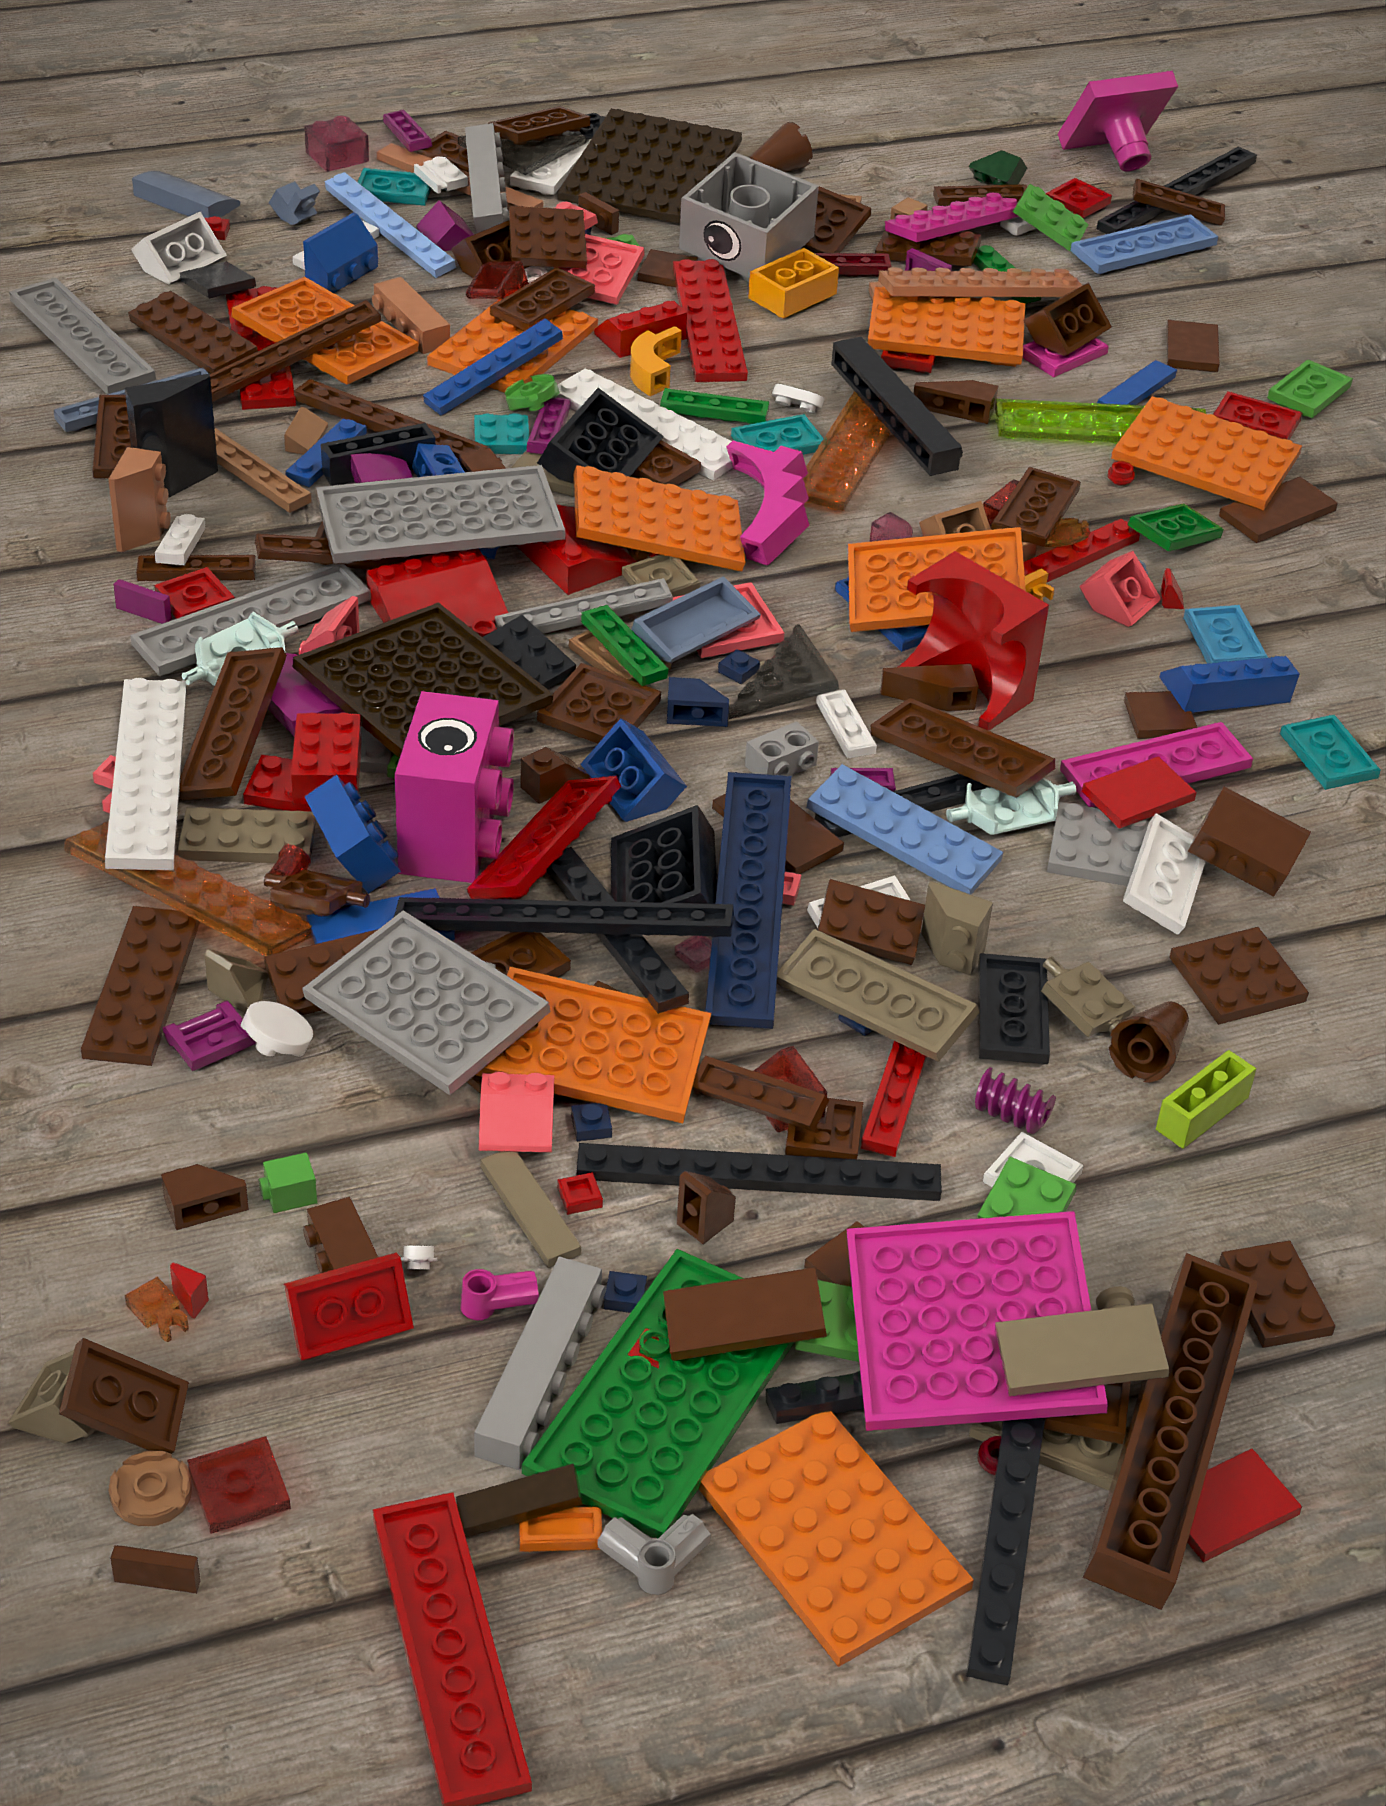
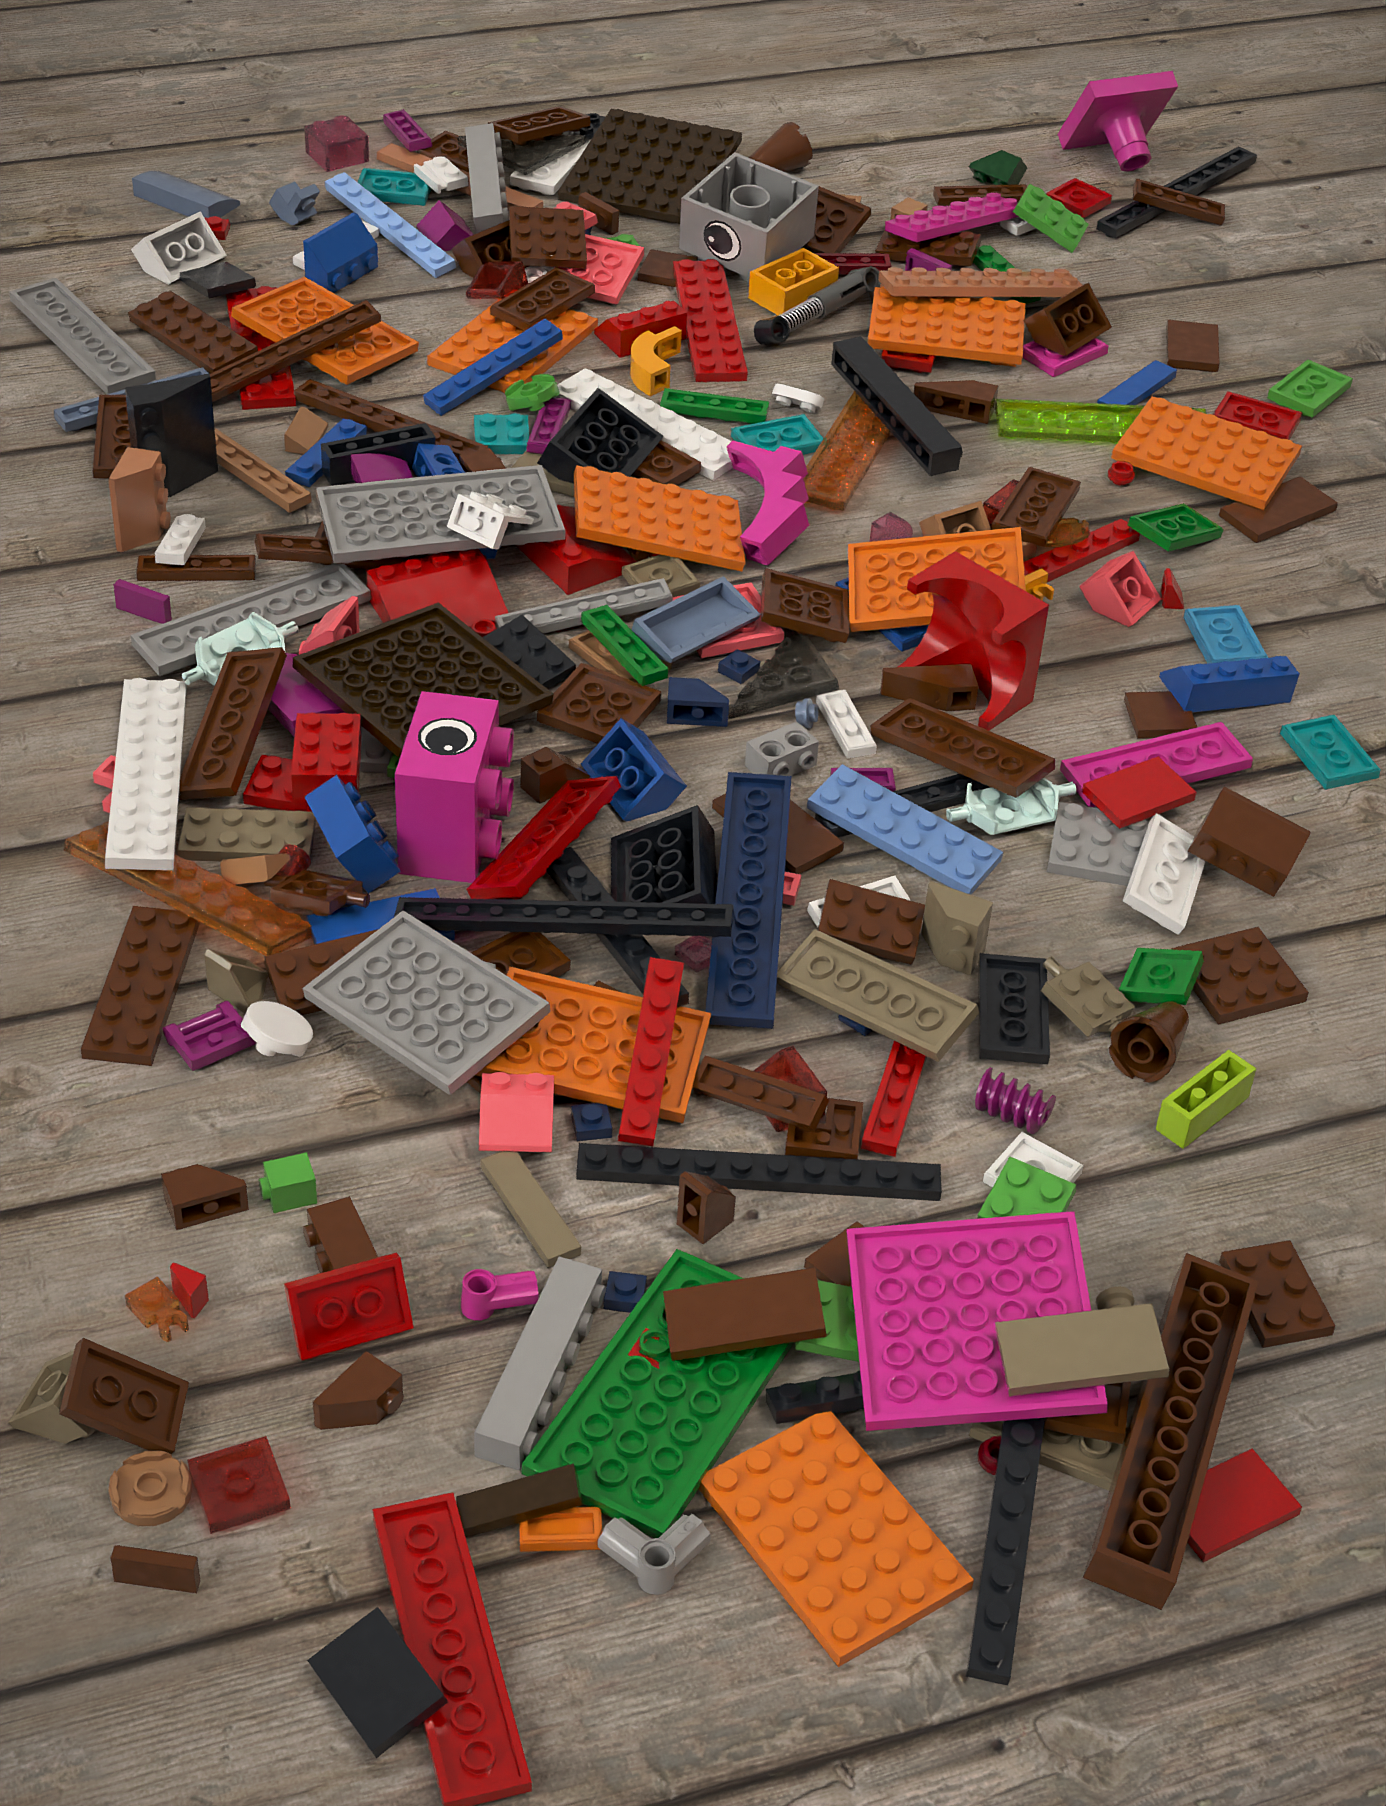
(194, 592): red plate -> none
(252, 868): none -> medium nougat slope
(359, 1395): none -> reddish brown slope
(377, 1682): none -> black tile
(411, 314): nougat brick -> none
(418, 1257): white plate -> none
(485, 518): none -> white bracket
(580, 1193): red tile -> none
(651, 1052): none -> red plate
(805, 606): none -> reddish brown plate
(806, 713): none -> sand blue plate
(817, 305): none -> piece
(1144, 244): medium blue plate -> none
(1161, 975): none -> green plate

